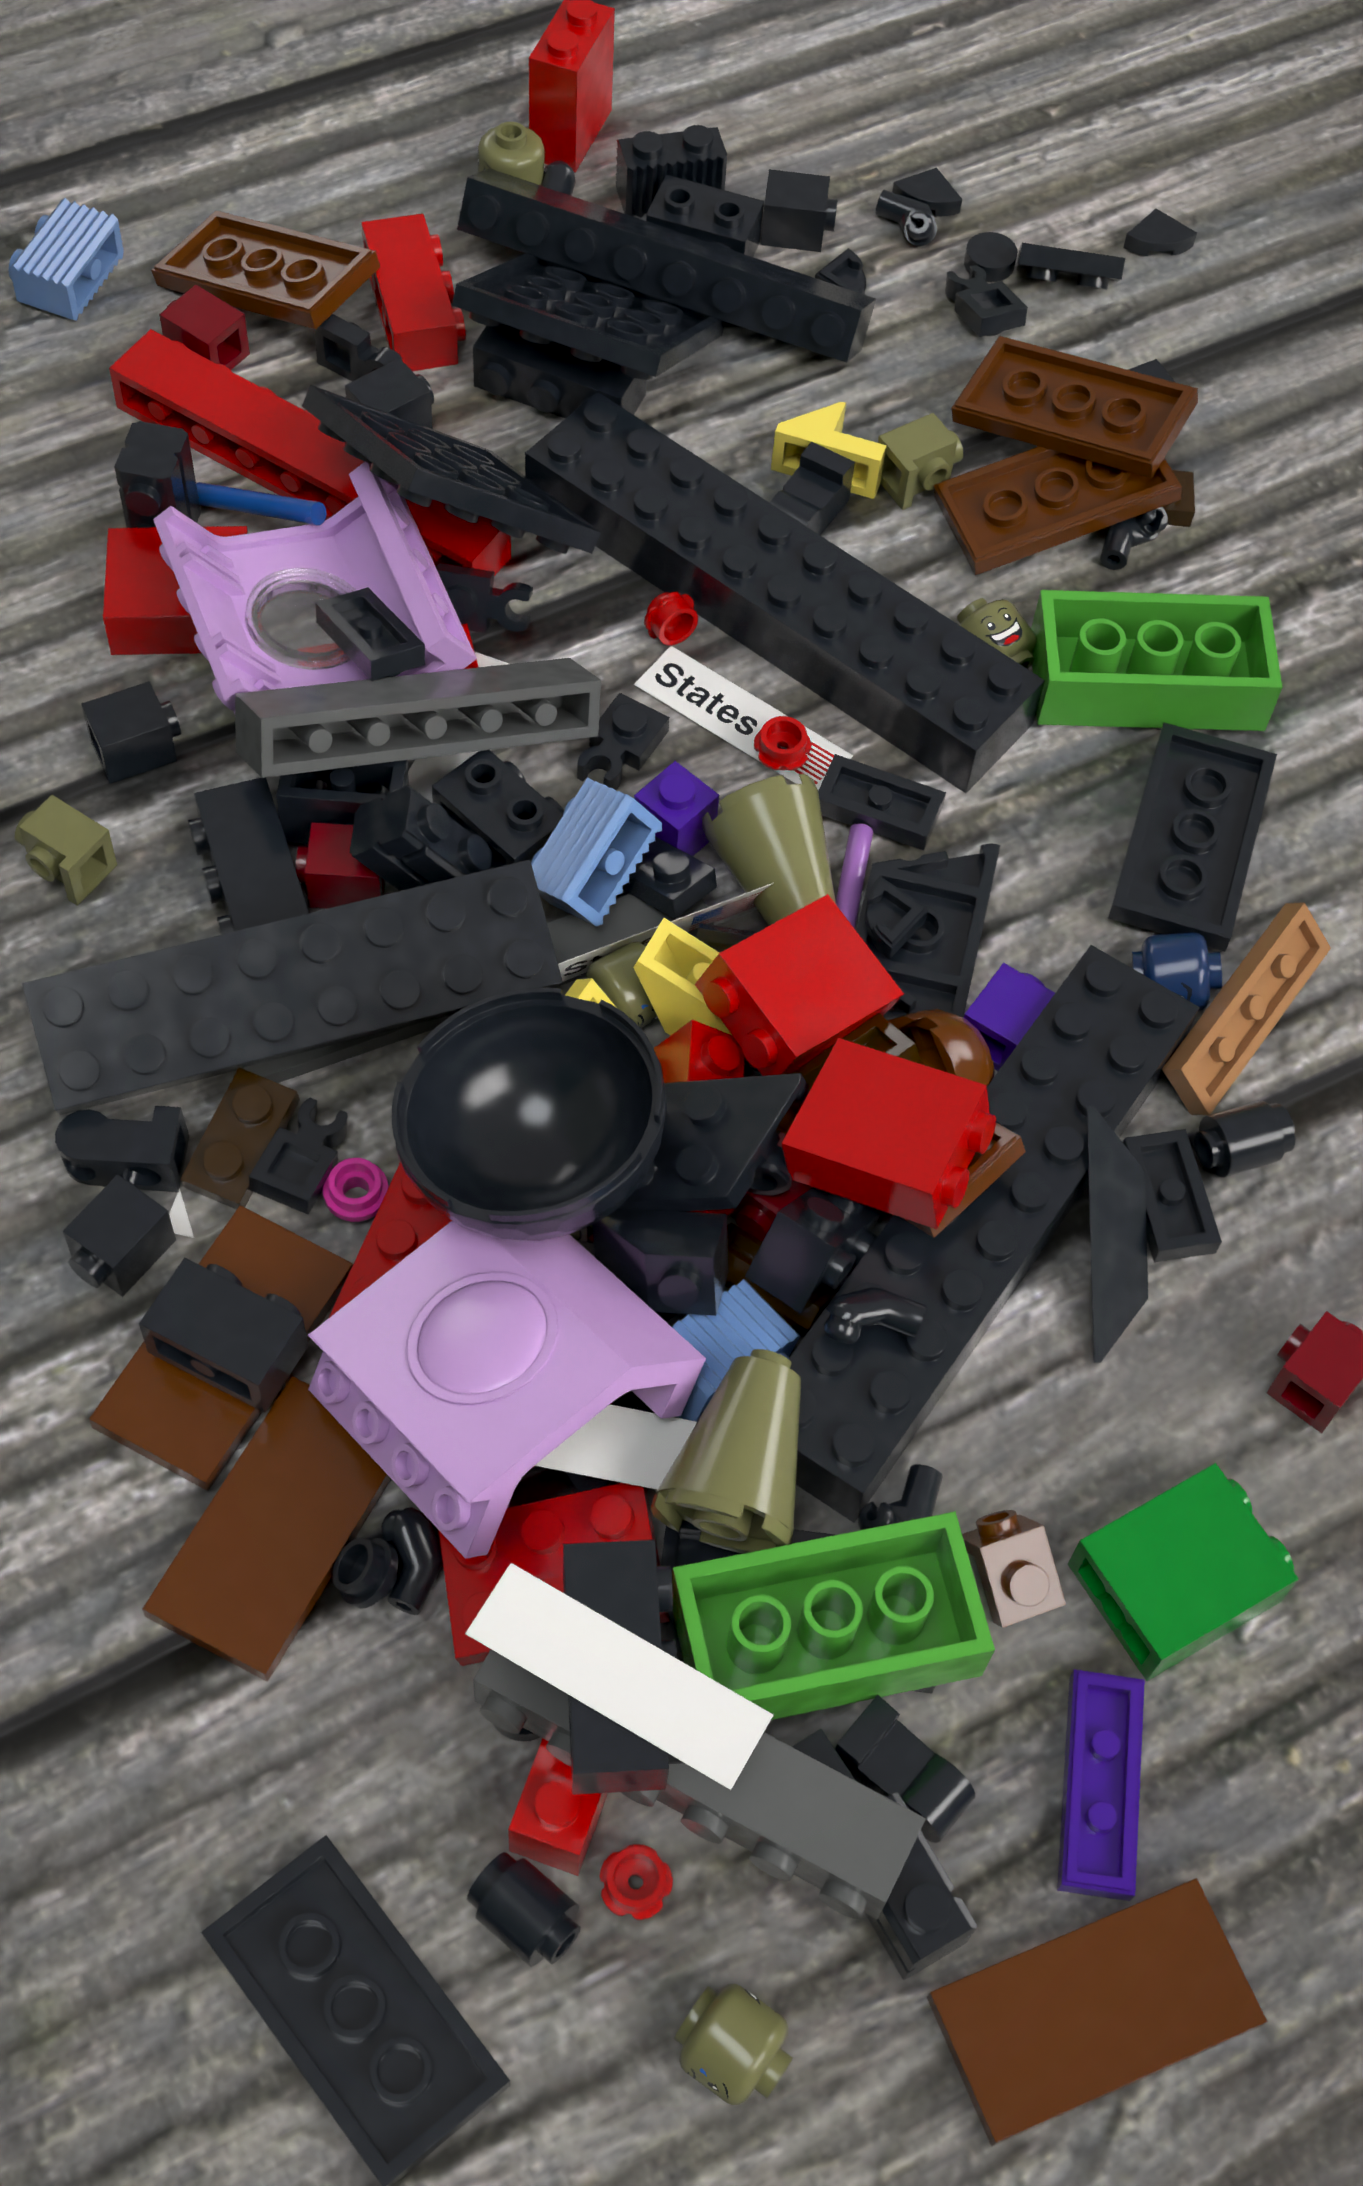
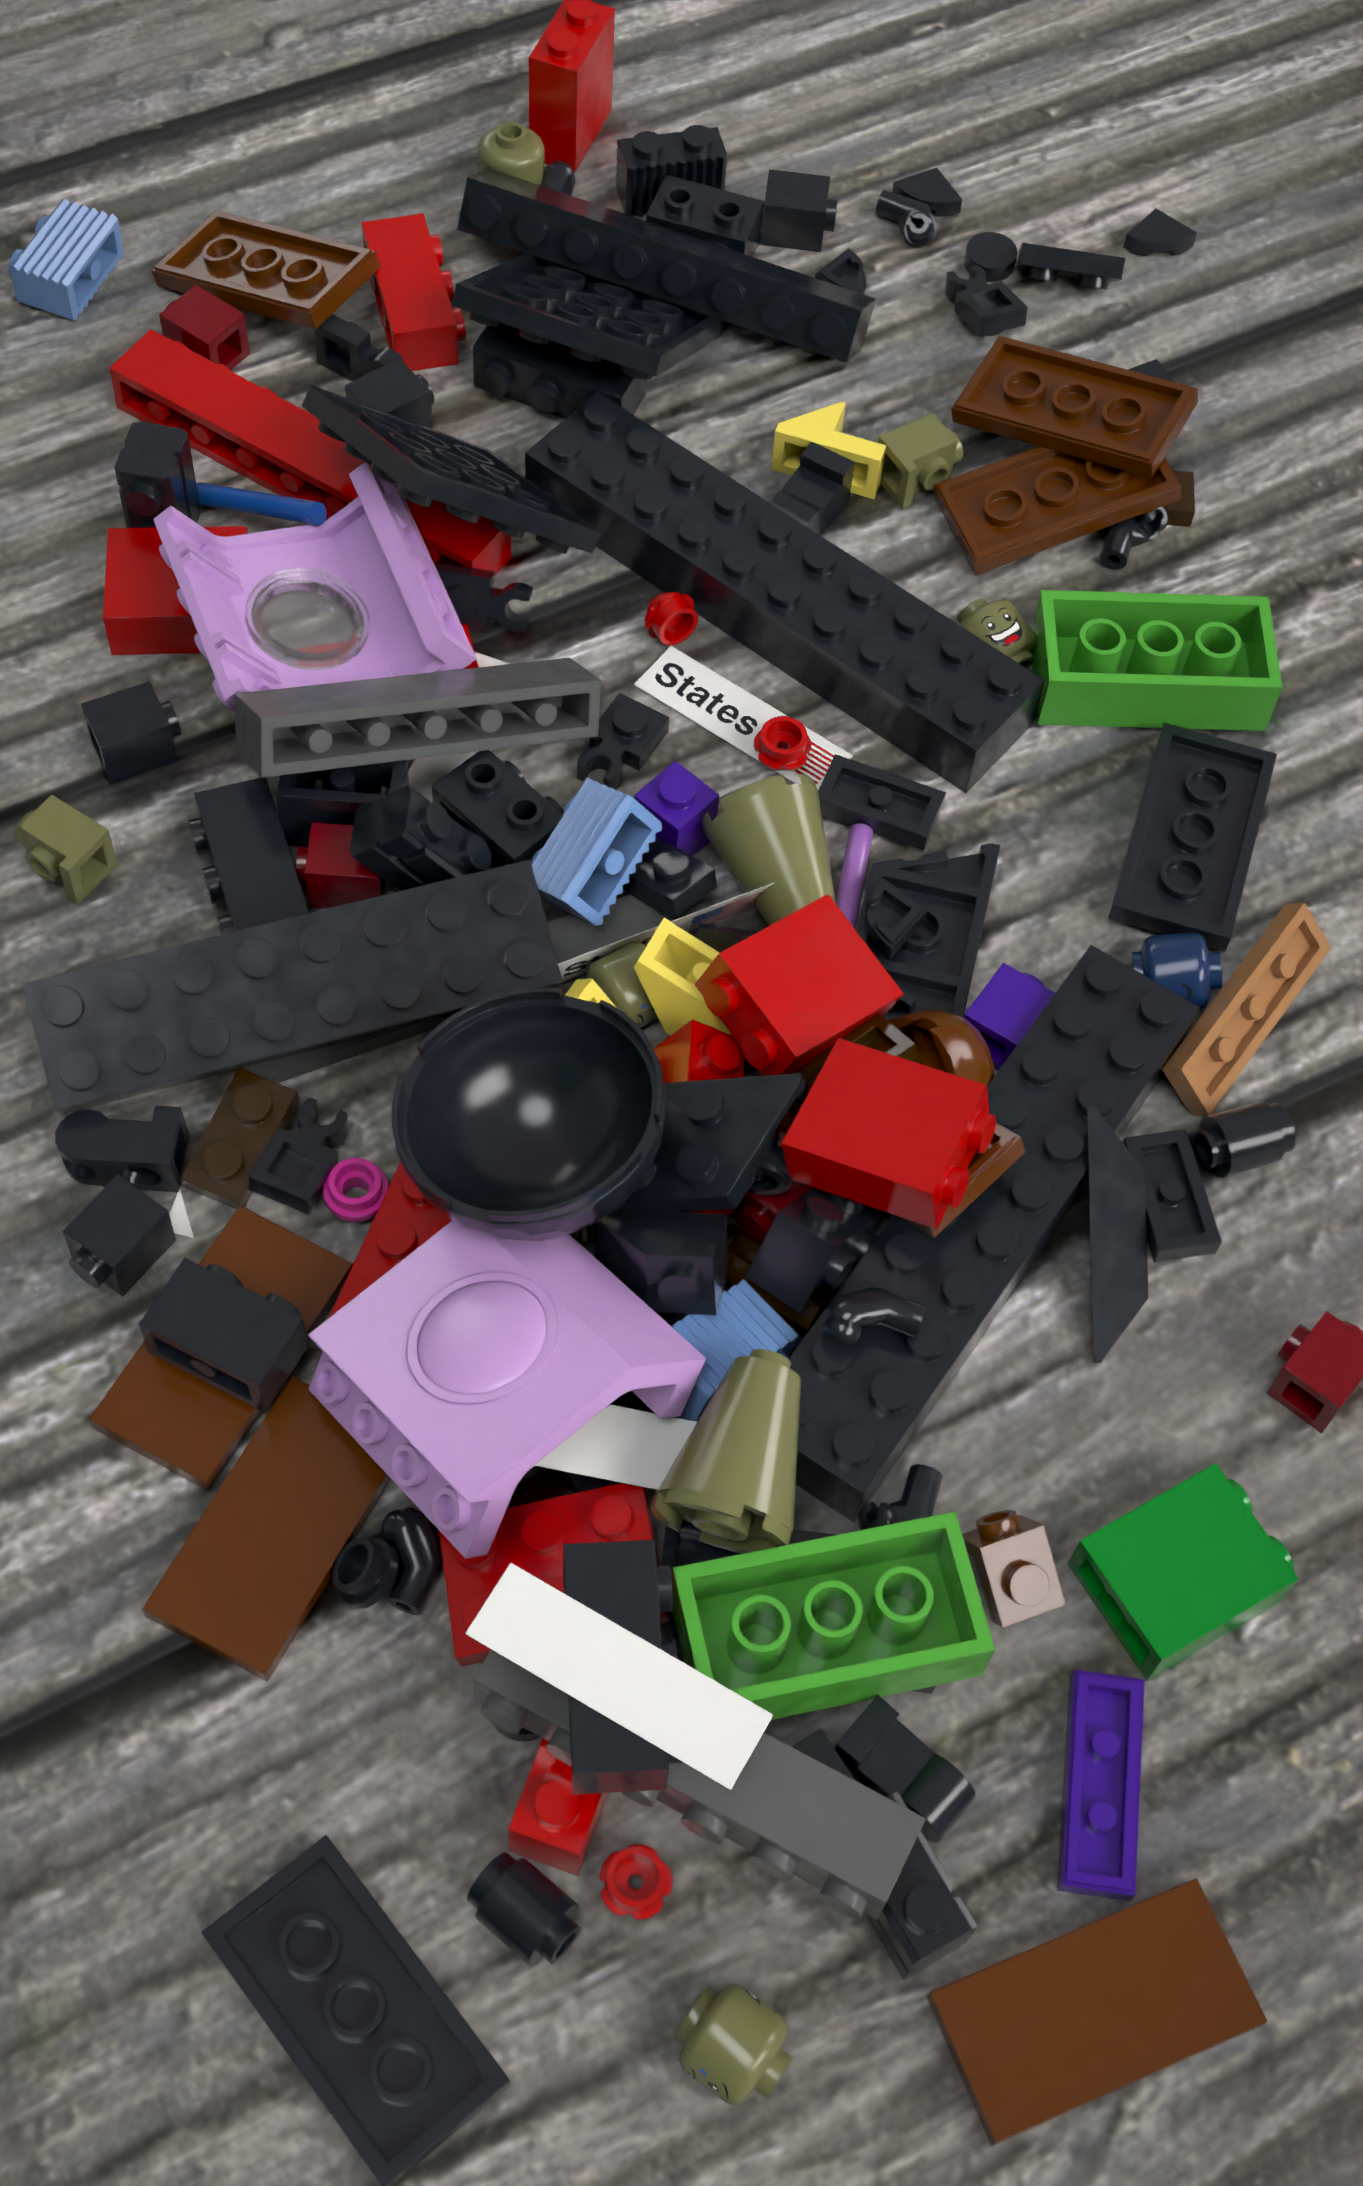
(370, 634): black plate -> none

